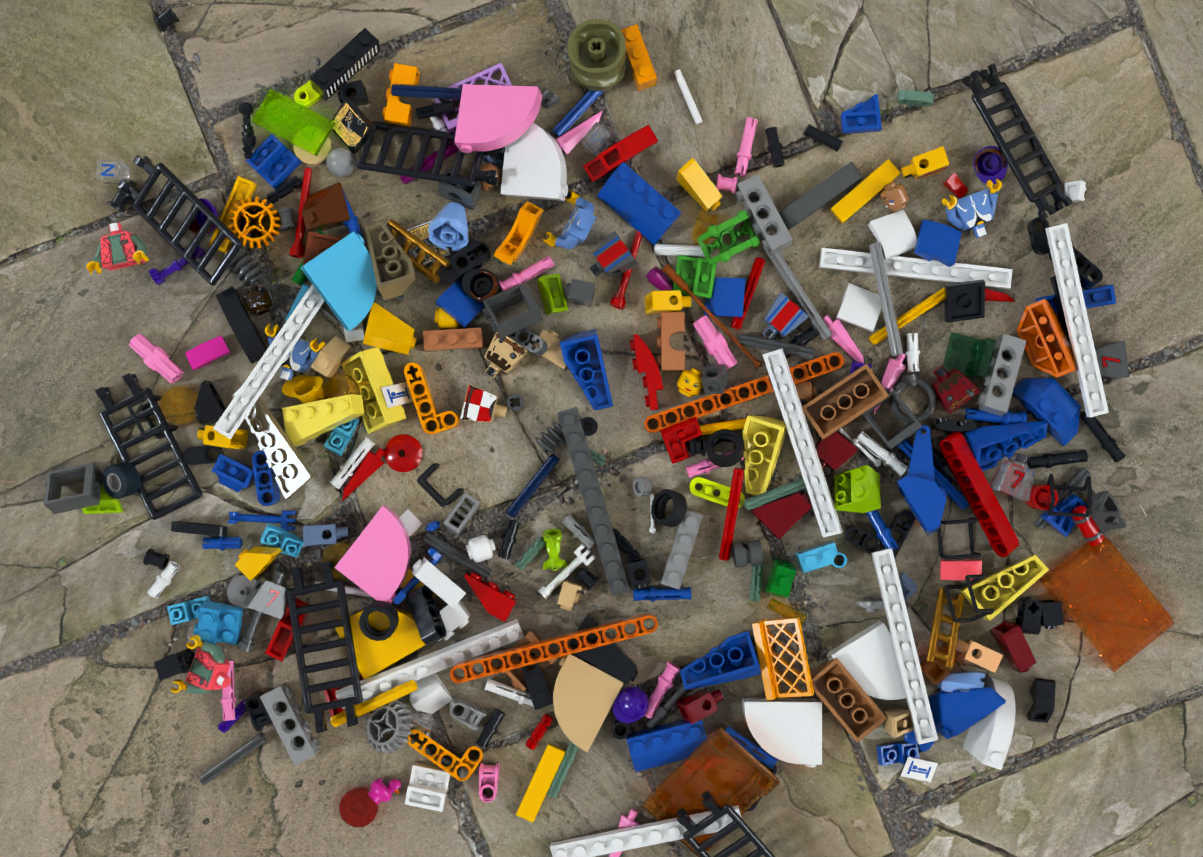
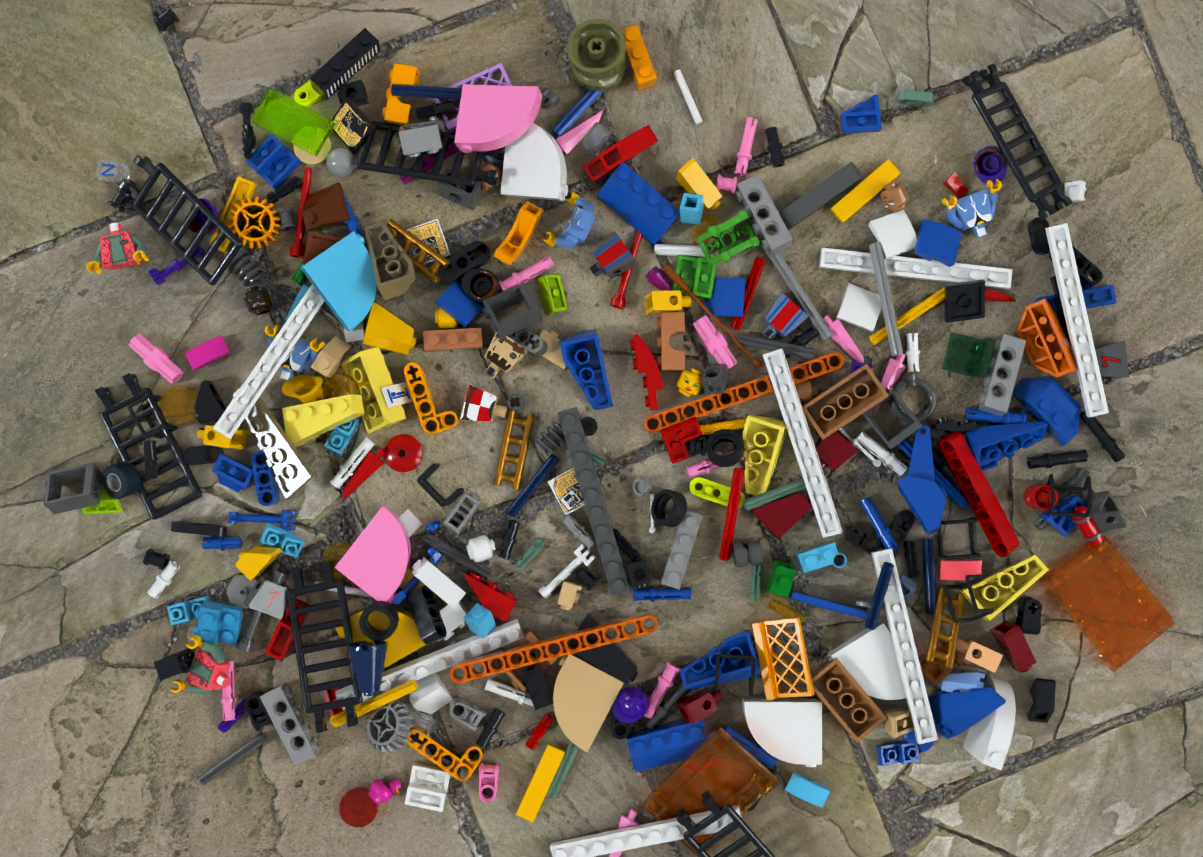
(150, 459): none -> black axle
(241, 324): black slope -> none
(314, 534): sand blue torso -> none
(368, 664): none -> dark blue cone
(420, 138): none -> light grey slope
(449, 228): light blue cone -> none
(480, 620): none -> medium azure brick
(519, 460): none -> pearl gold bar
(552, 538): lime animal -> none
(567, 491): none -> tile
(580, 292): dark grey brick -> none
(691, 208): none -> medium azure brick
(751, 679): none -> black piece
(807, 790): none -> medium azure slope
(822, 137): black pin -> none
(828, 604): none -> blue tile
(857, 490): lime slope -> none
(879, 595): none -> dark blue axle
(911, 559): none -> black axle
(919, 769): white sticker -> none
(929, 575): none -> dark blue axle
(934, 162): yellow torso -> none
(953, 388): dark red torso -> none
(1014, 478): clear torso -> none
(1051, 613): black brick -> none

